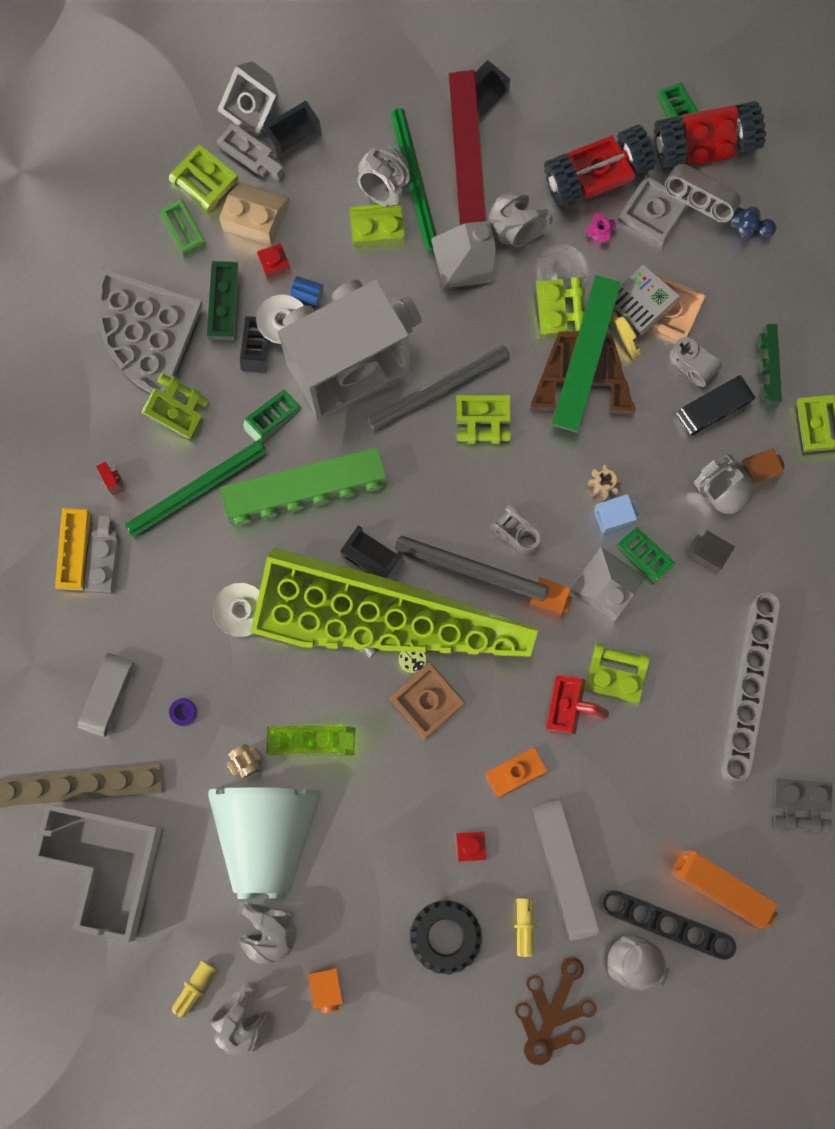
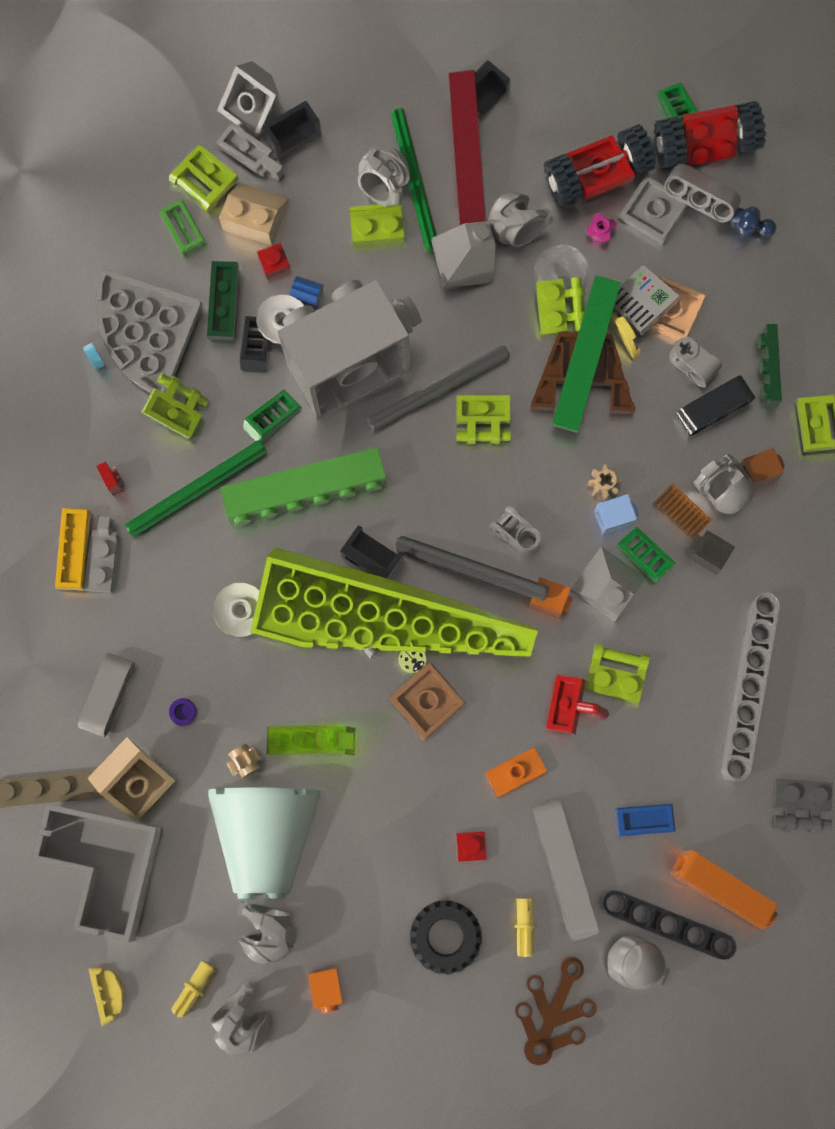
(93, 356): none -> medium azure tile
(108, 993): none -> light yellow tile
(131, 779): none -> tan slope
(645, 820): none -> blue tile
(682, 511): none -> clear orange tile

